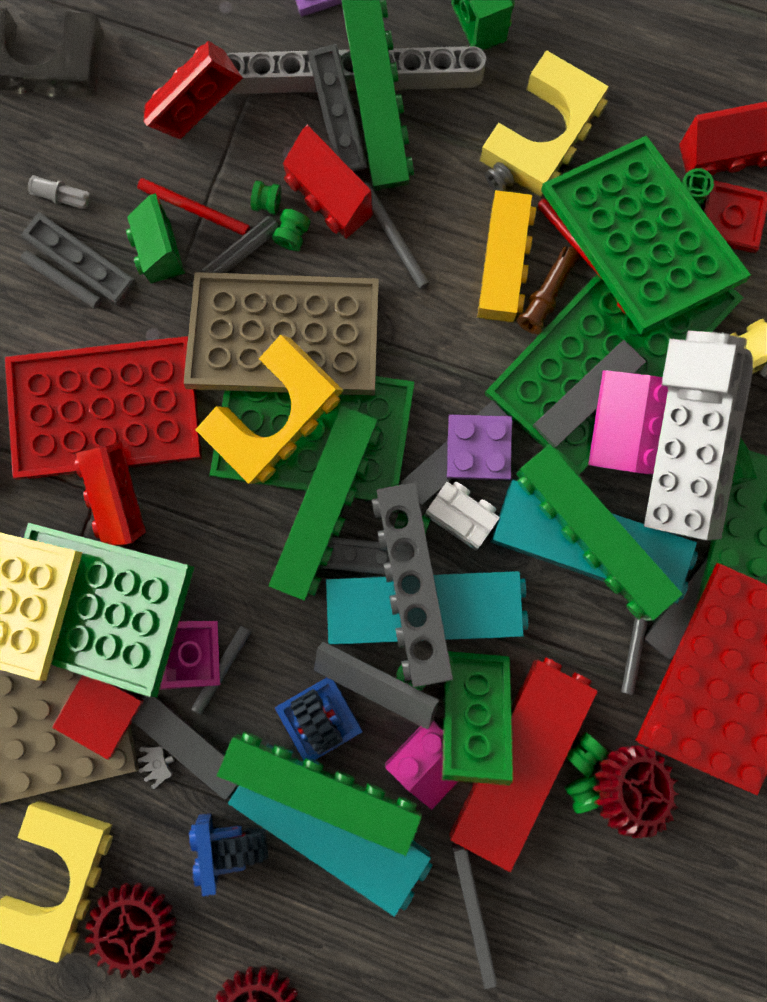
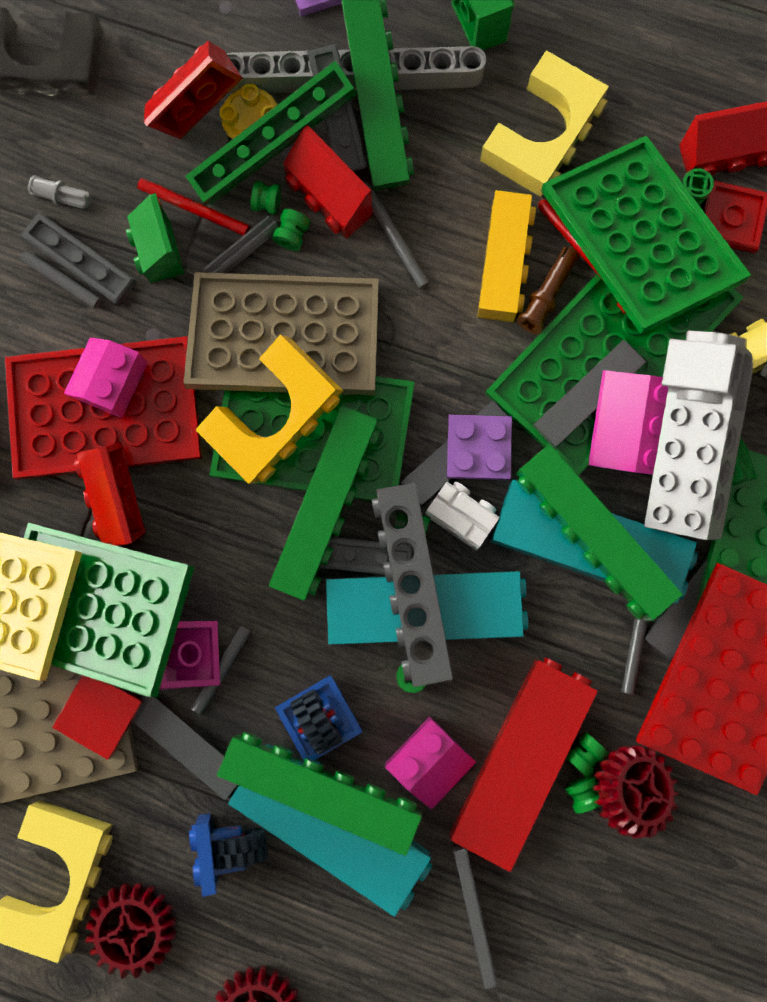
(106, 376): none -> dark pink slope
(157, 764): light grey piece -> none
(244, 109): none -> yellow dish
(271, 134): none -> green brick
(375, 685): dark grey tile -> none
(477, 720): green plate -> none
(499, 177): dark grey bush -> none

